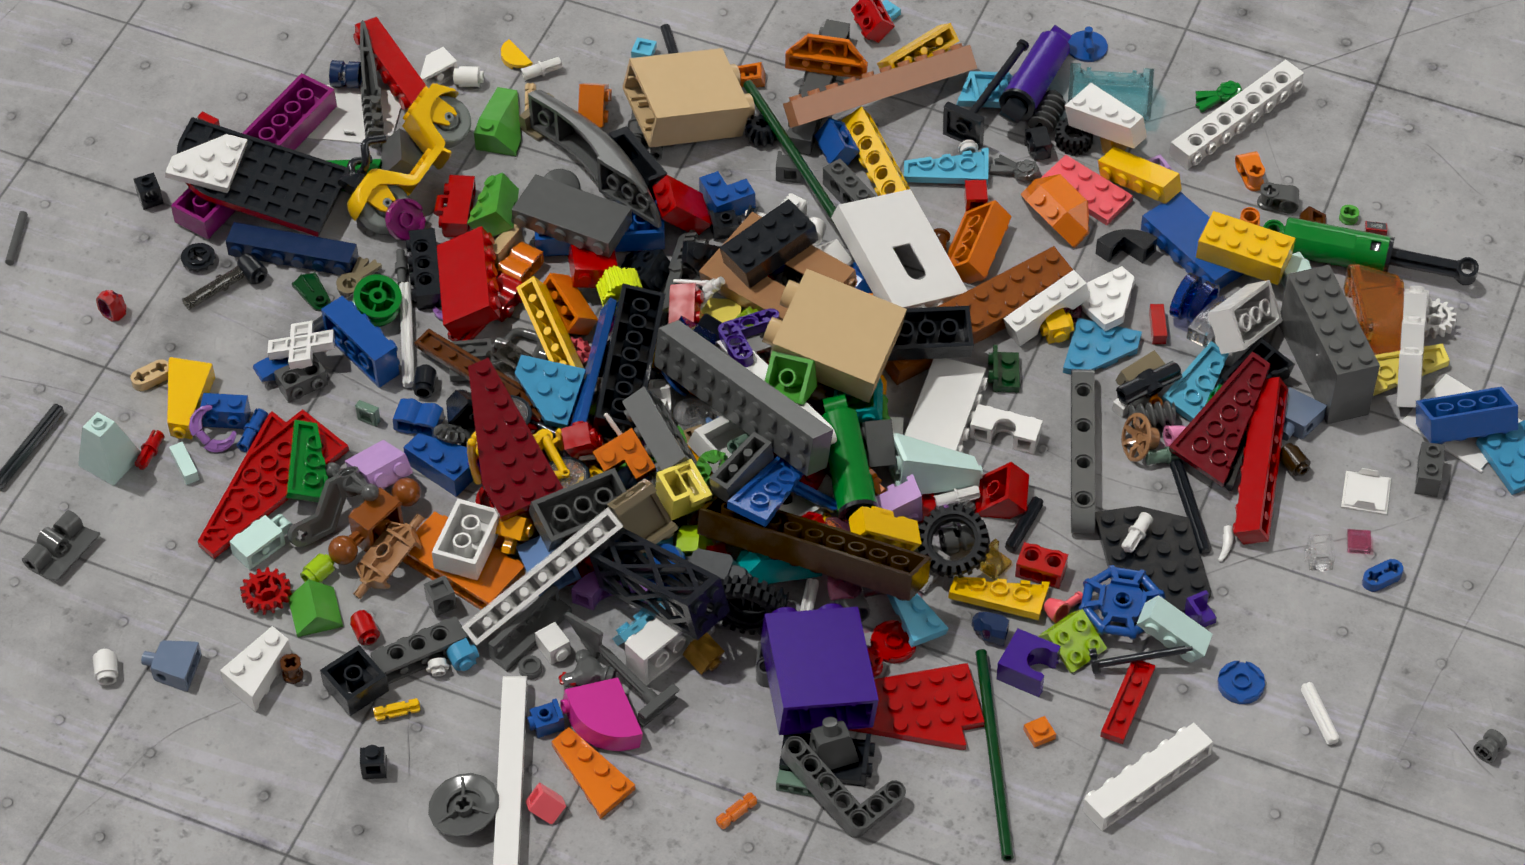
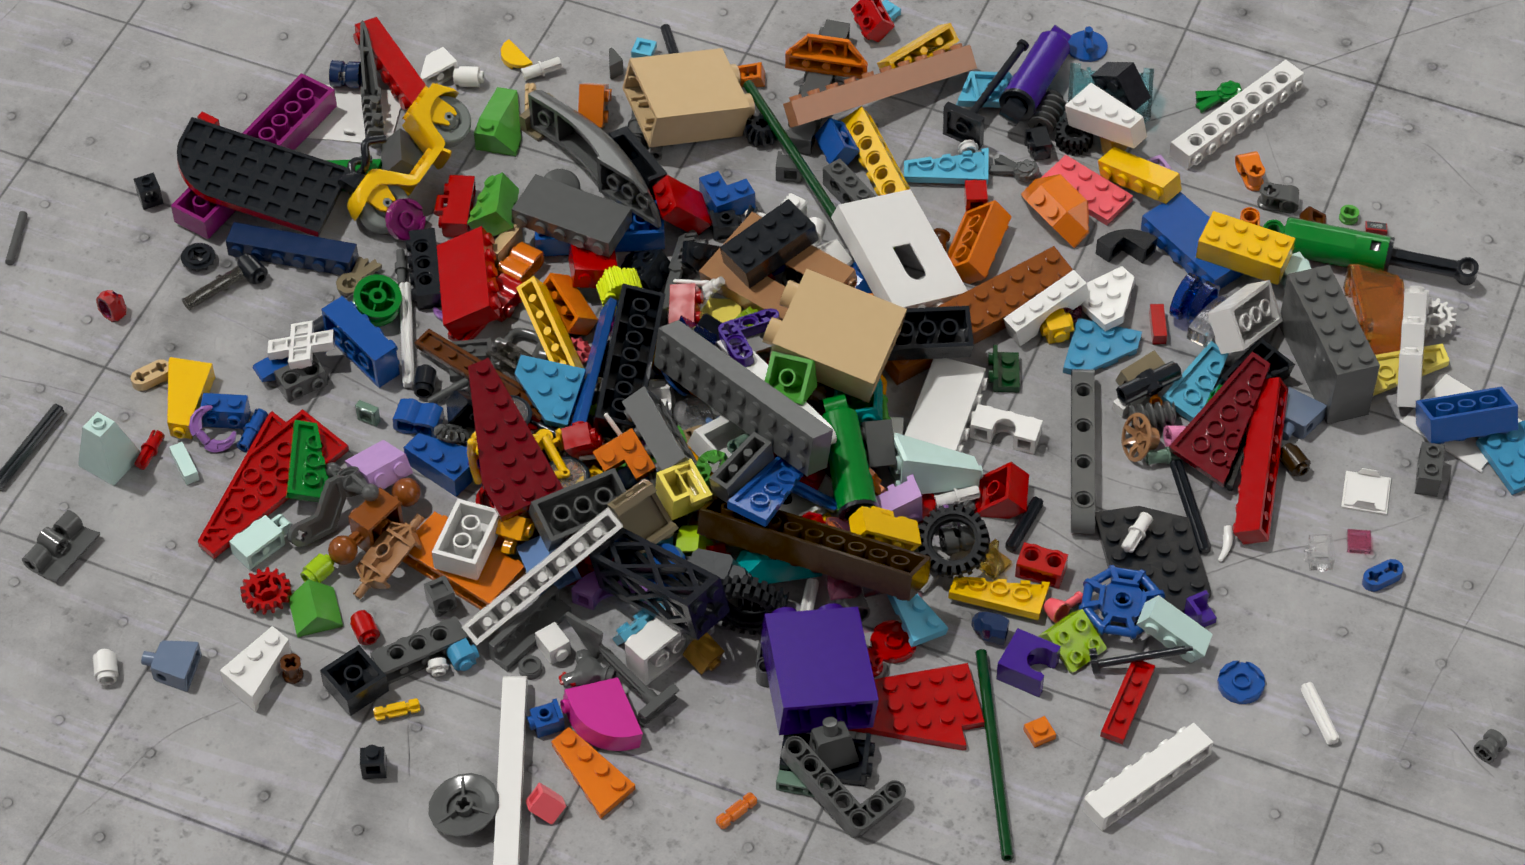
(209, 164): white plate -> none
(311, 290): dark green piece -> none
(448, 391): none -> dark grey bar
(615, 64): none -> dark grey slope
(1122, 82): none -> black brick

